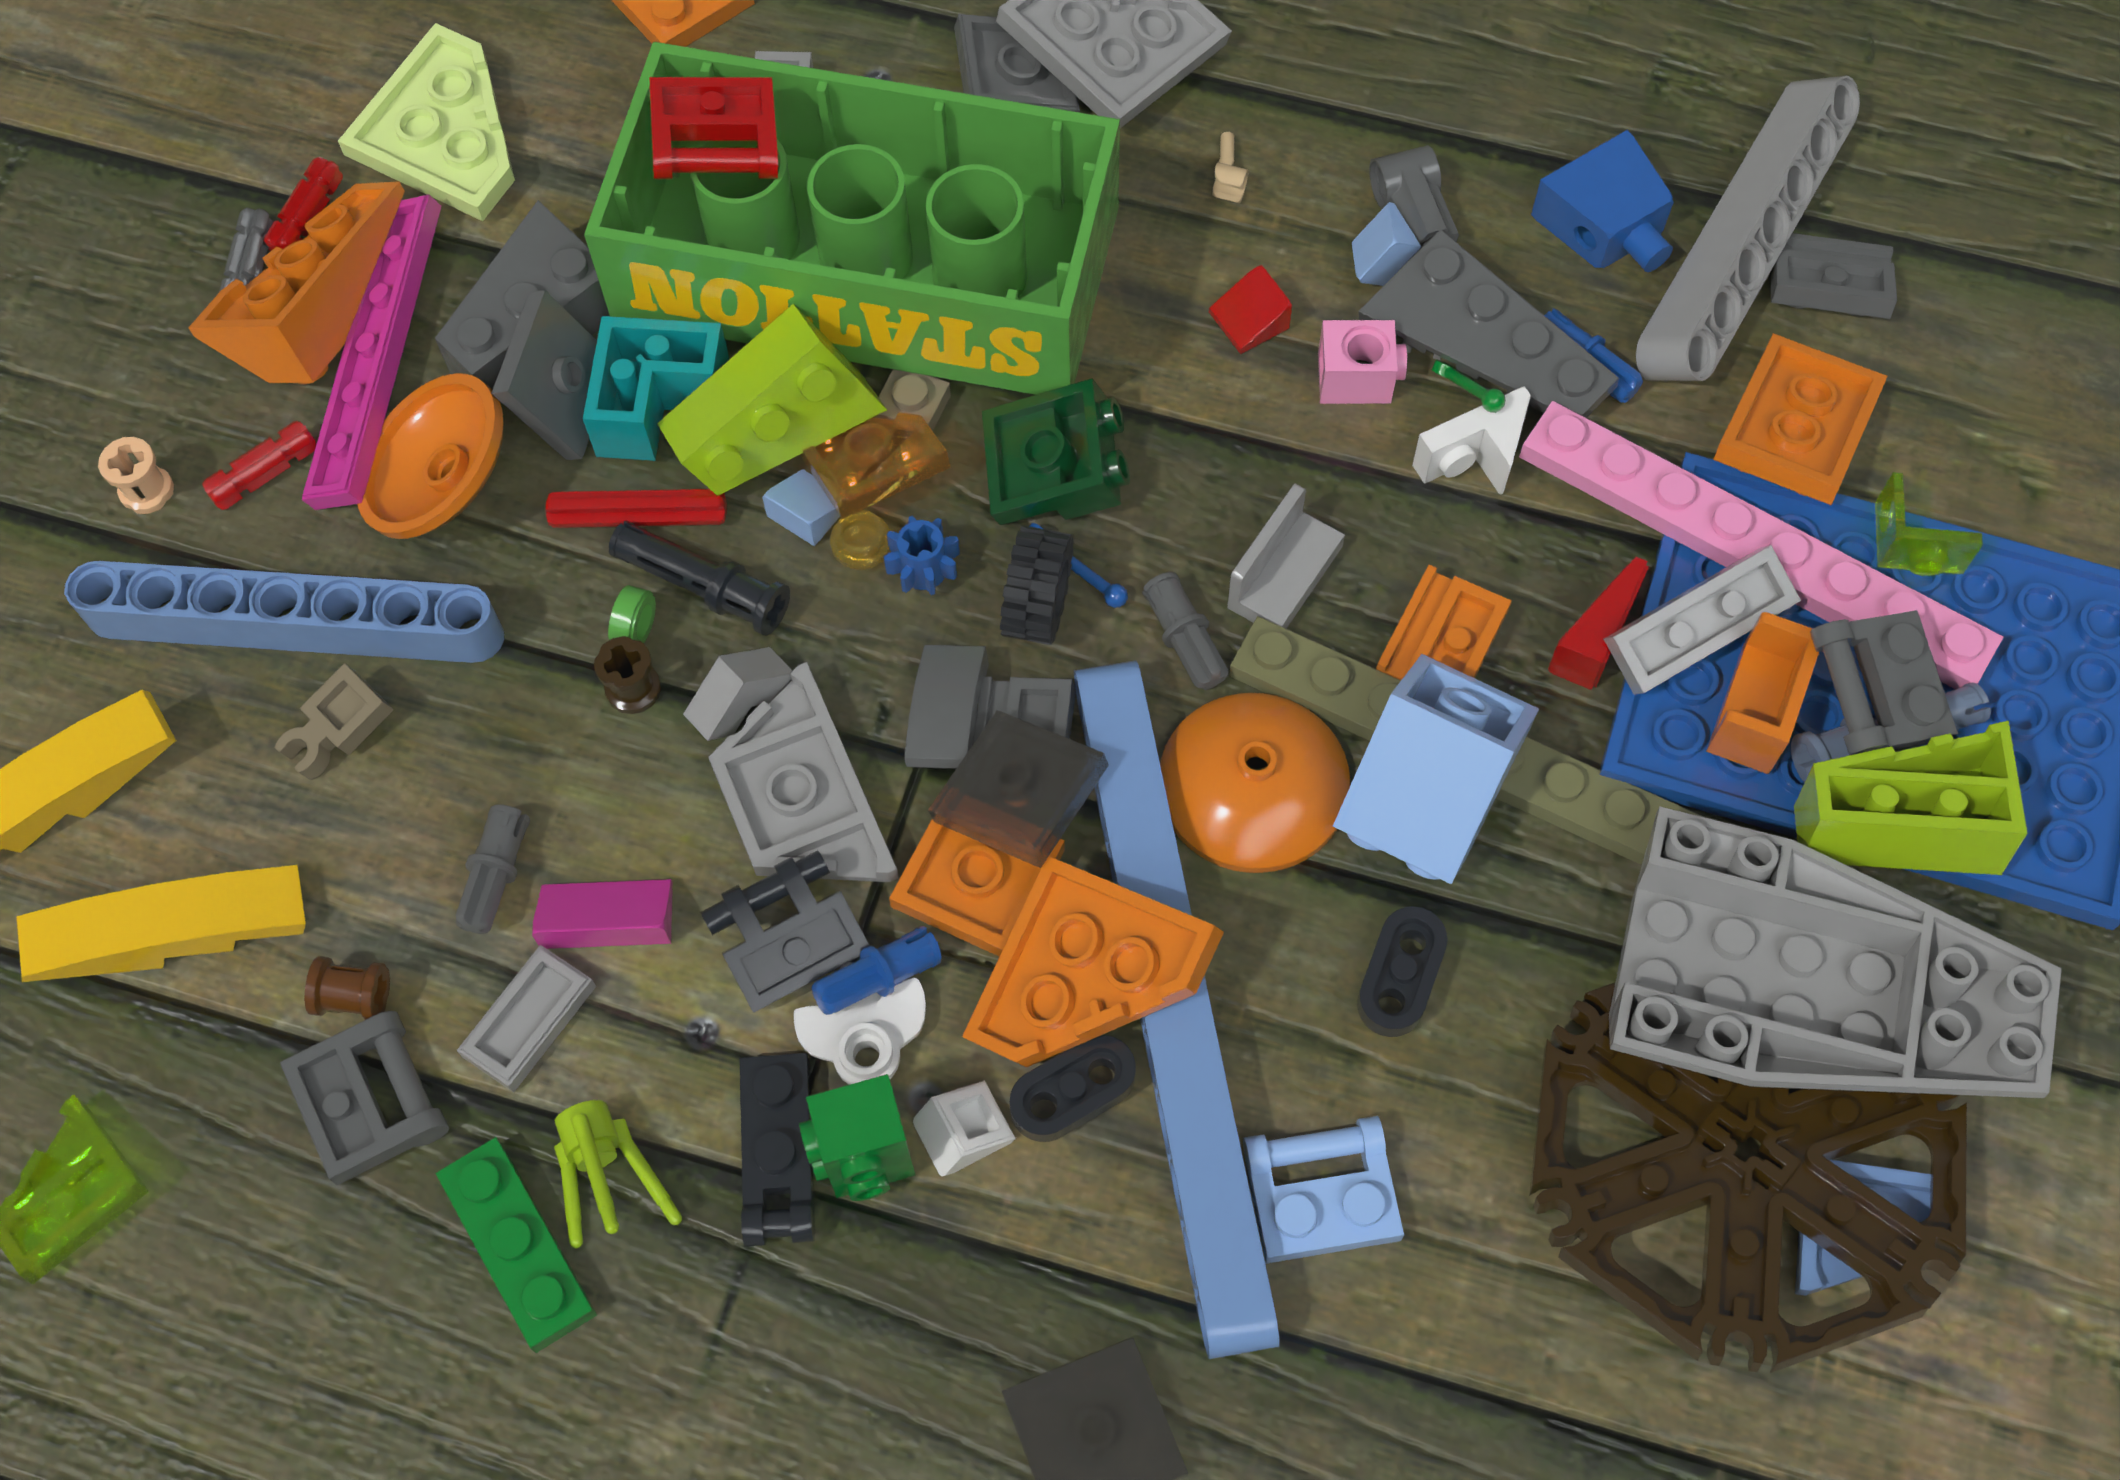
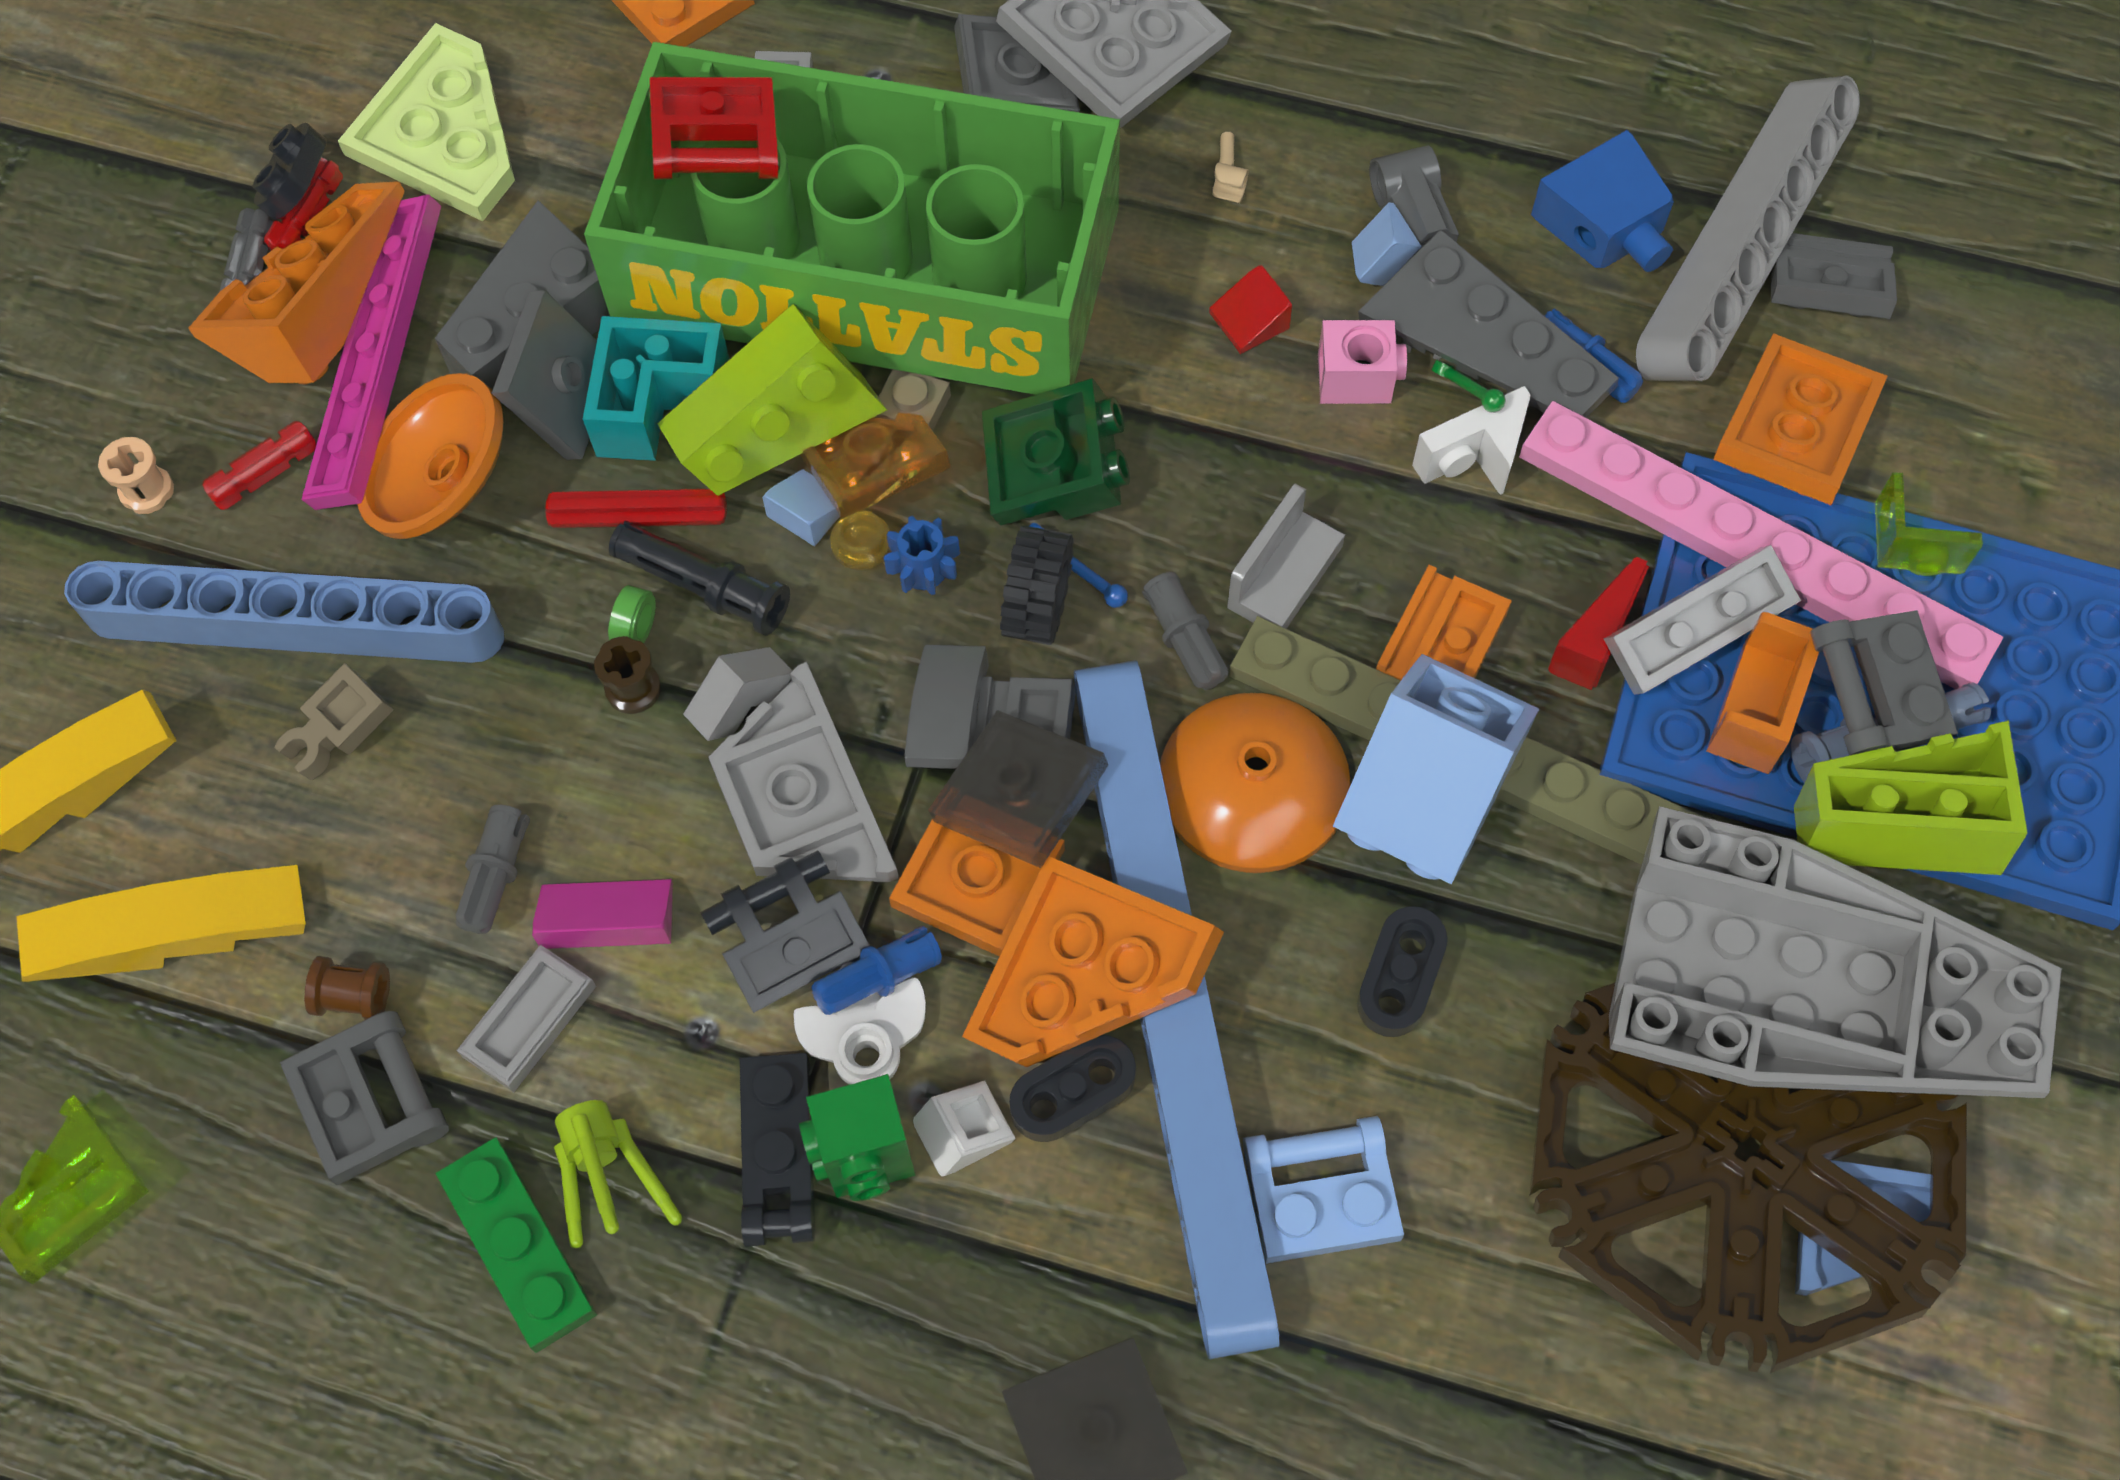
(290, 170): none -> black plate

